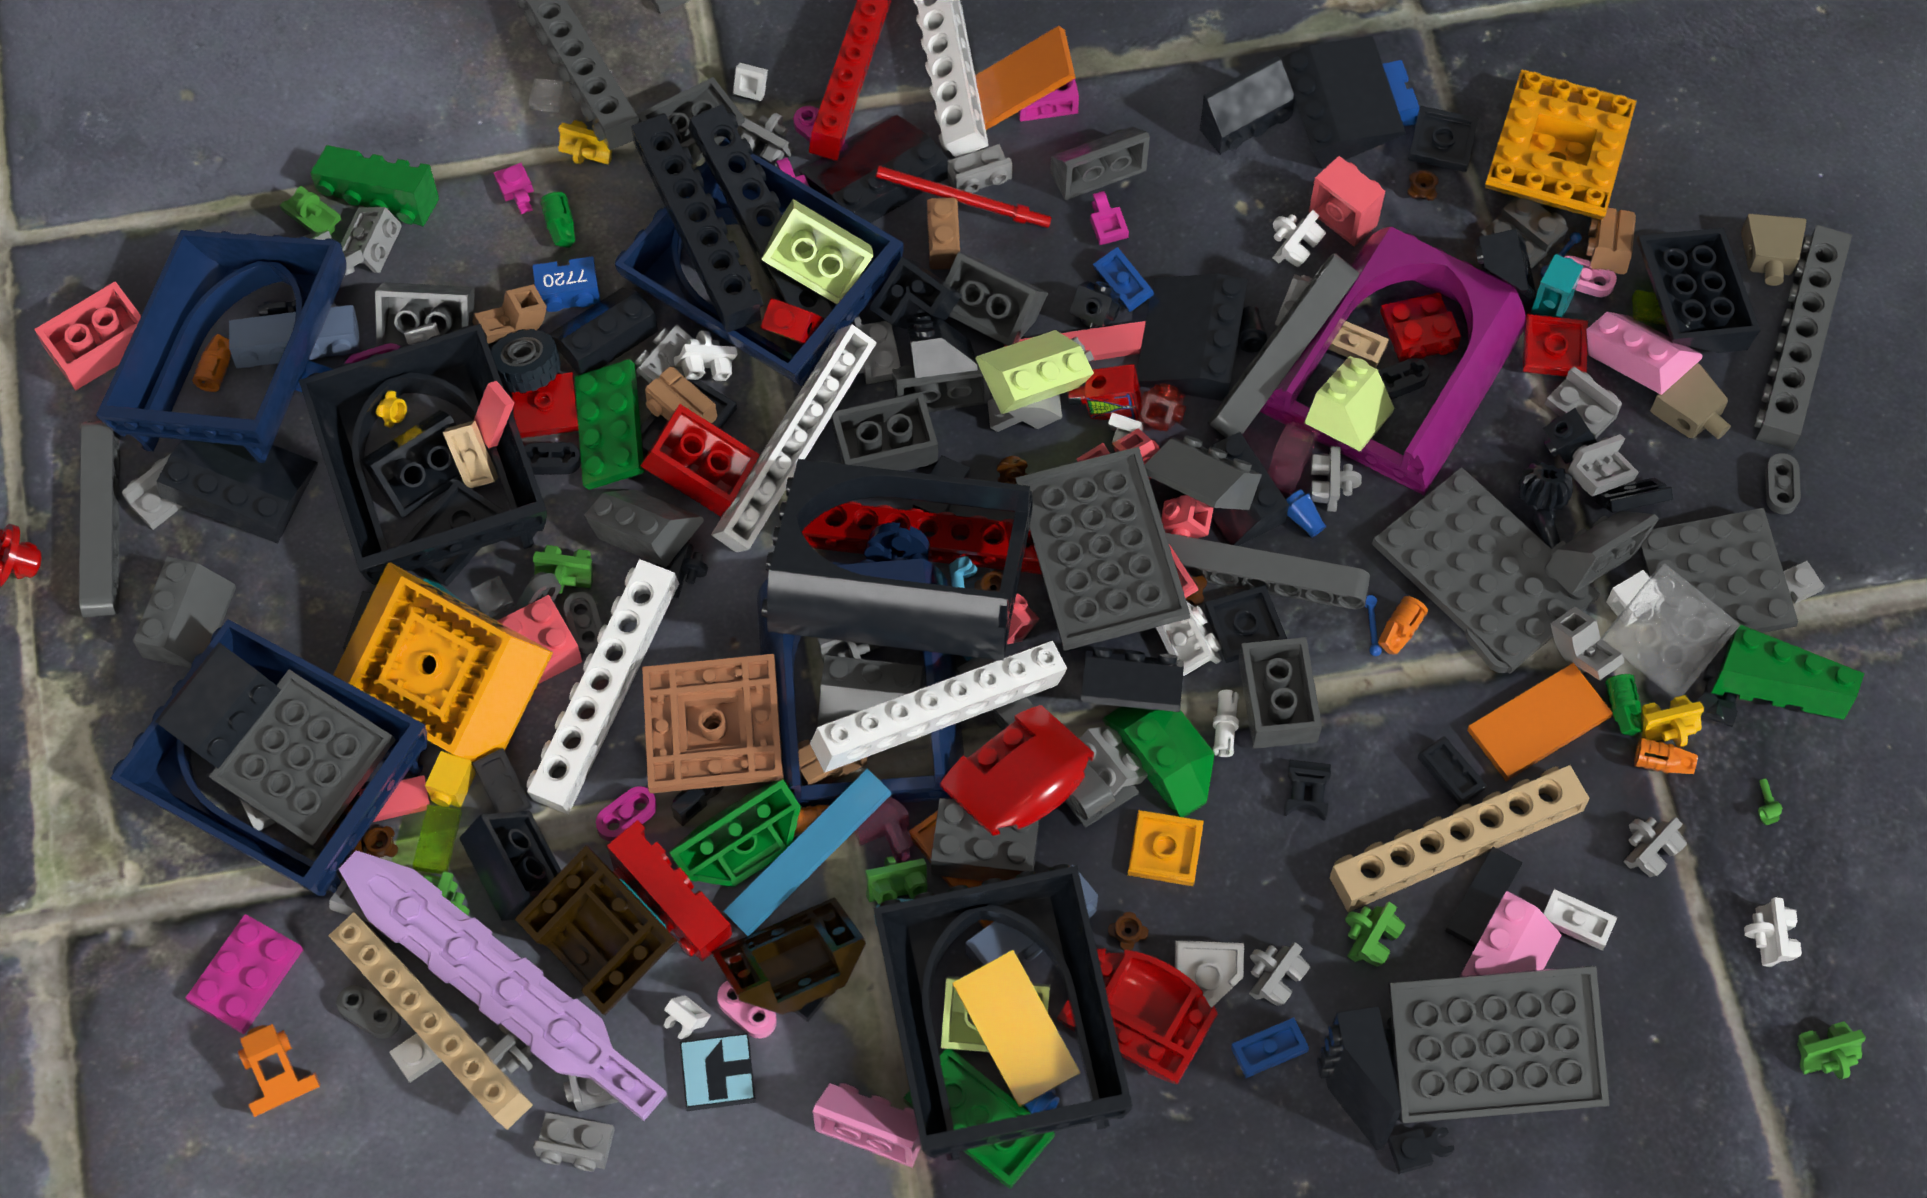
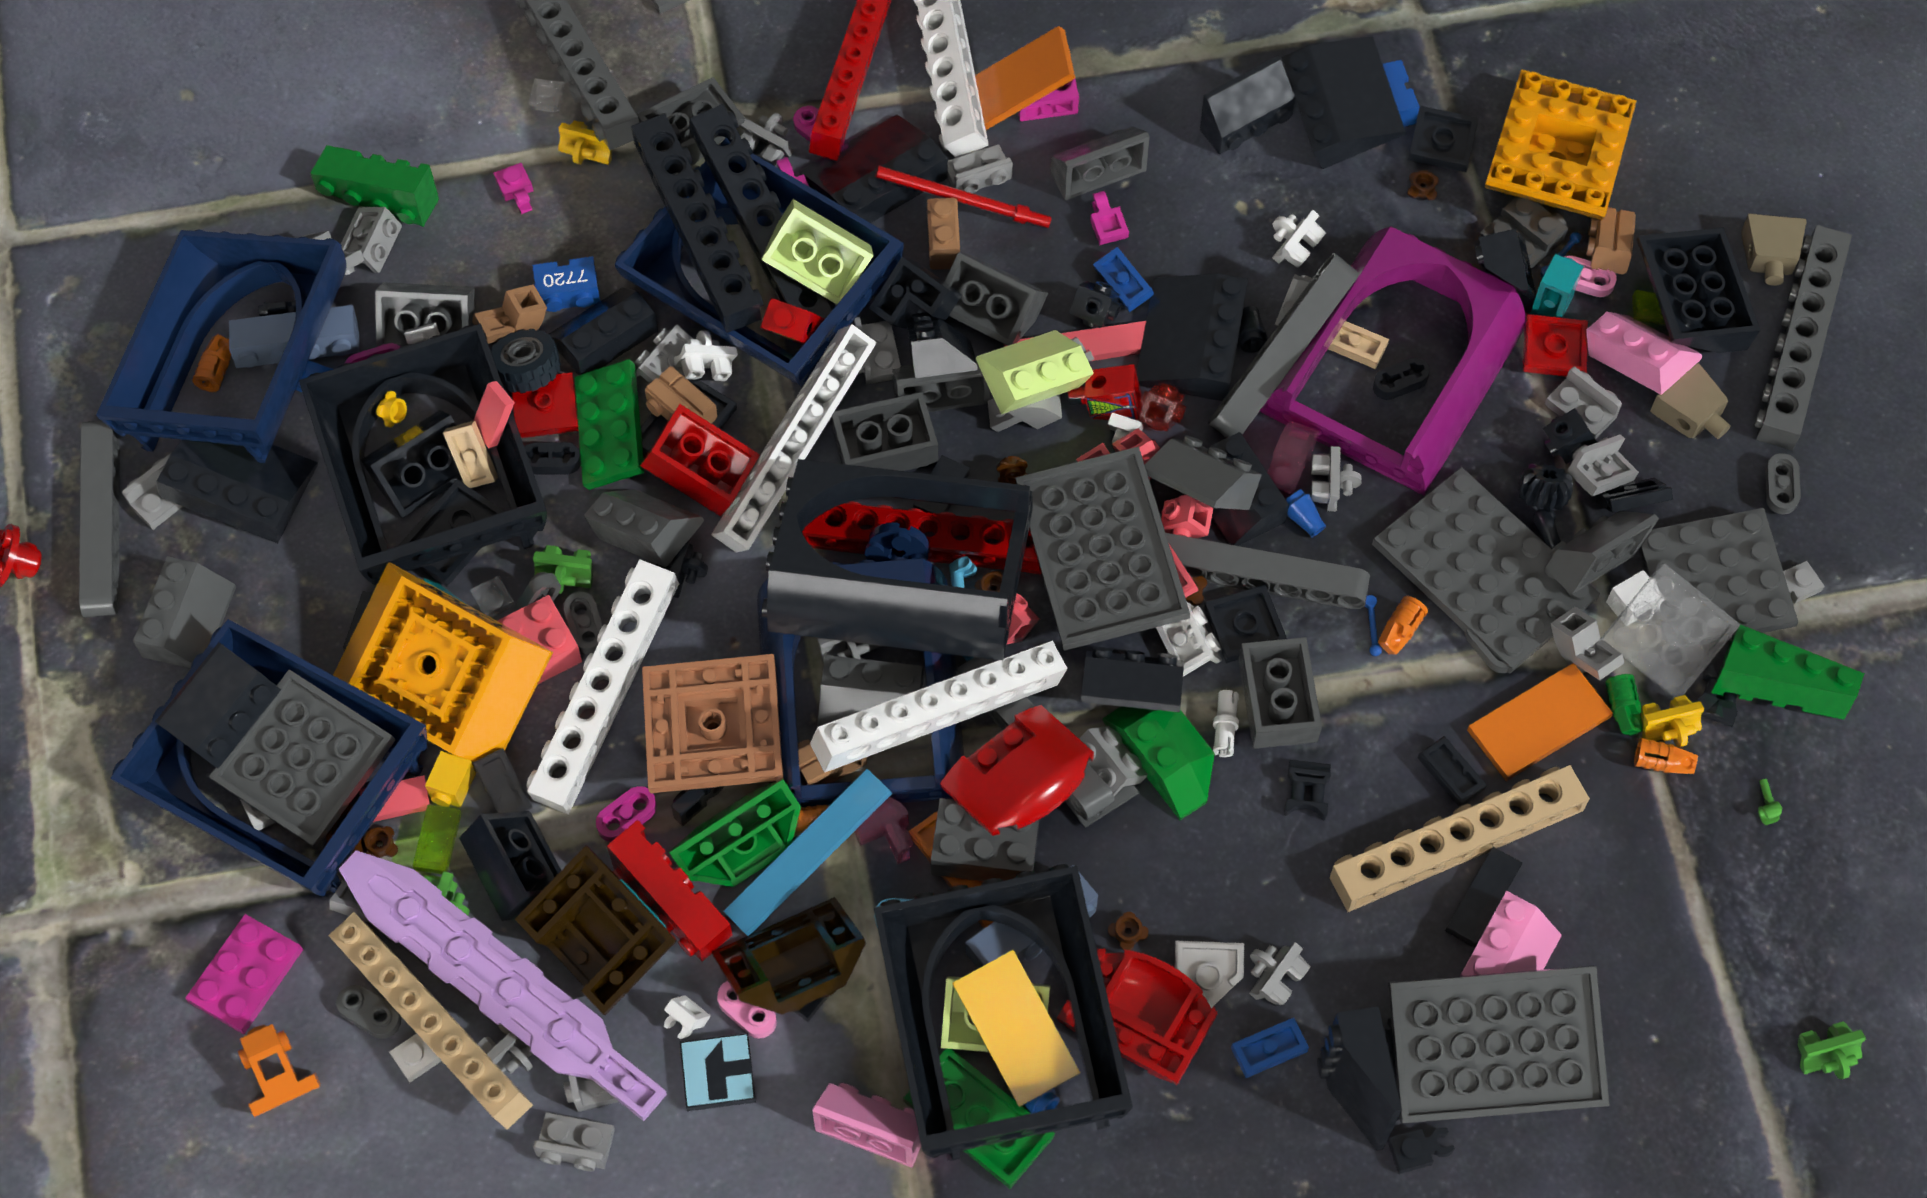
(90, 335): coral brick -> none
(310, 211): bright green hips -> none
(558, 218): green hinge -> none
(750, 81): white tile -> none
(896, 880): bright green hips -> none
(1165, 848): light orange tile -> none
(1347, 200): coral brick -> none
(1351, 404): yellowish green slope -> none
(1367, 930): bright green hips -> none
(1421, 327): red plate -> none
(1579, 919): white plate -> none
(1663, 835): light grey hips -> none
(1771, 933): white hips -> none

